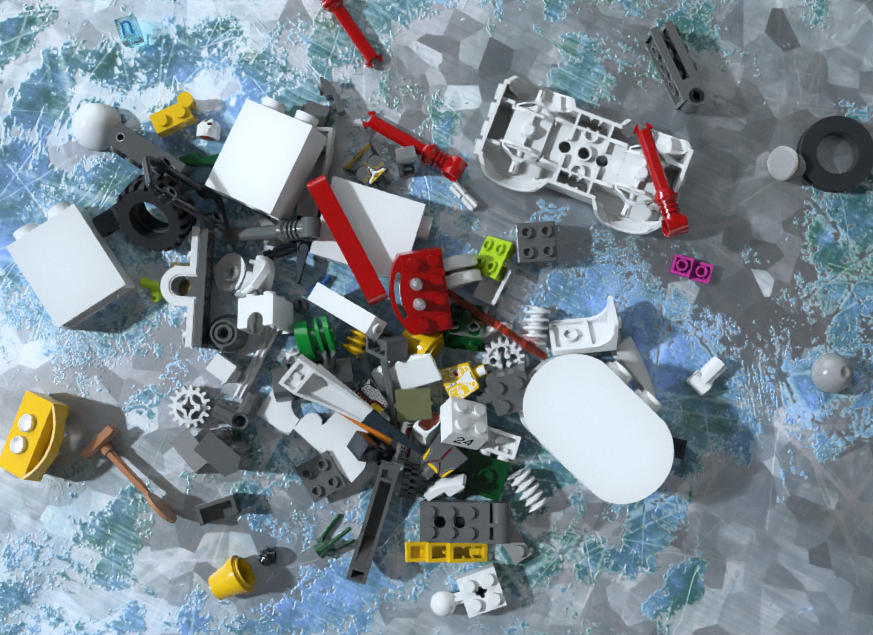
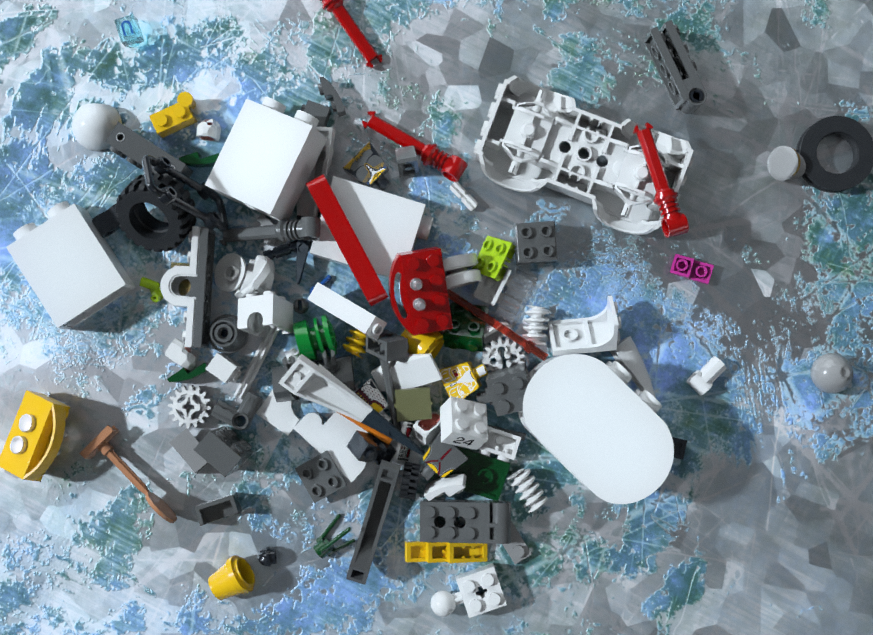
(181, 355): none -> white rock
(184, 374): none -> dark green slope

